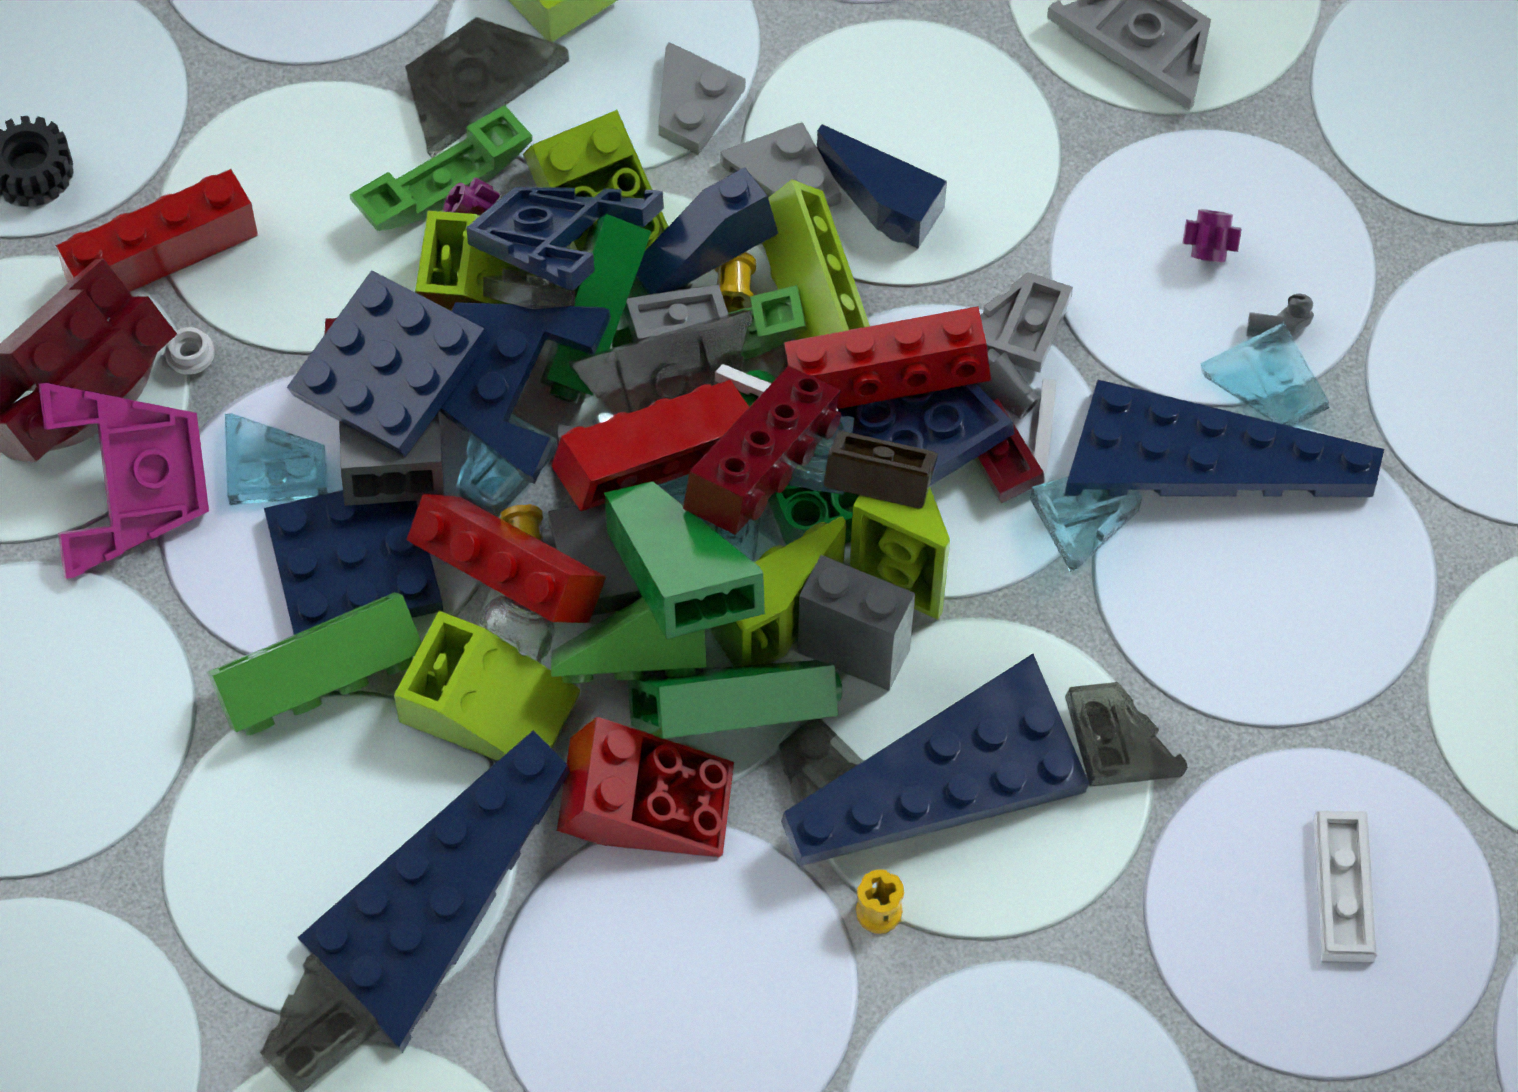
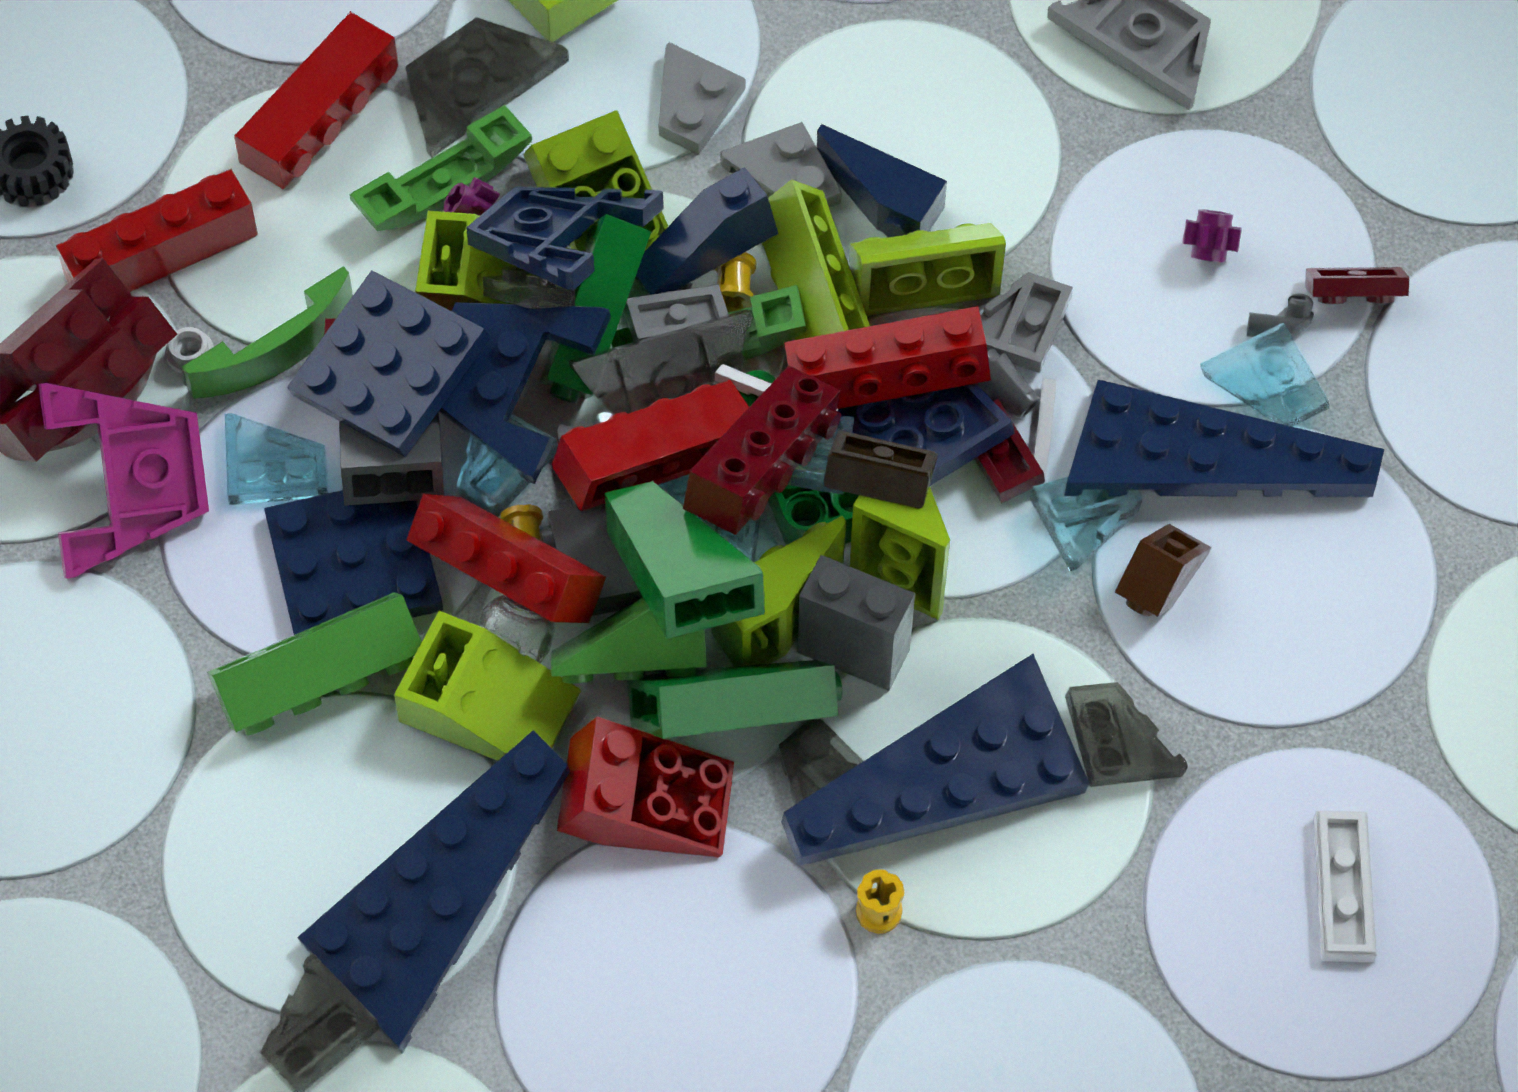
(222, 372): none -> bright green slope
(317, 100): none -> red brick
(928, 268): none -> lime slope
(1161, 570): none -> reddish brown slope
(1375, 283): none -> dark red plate

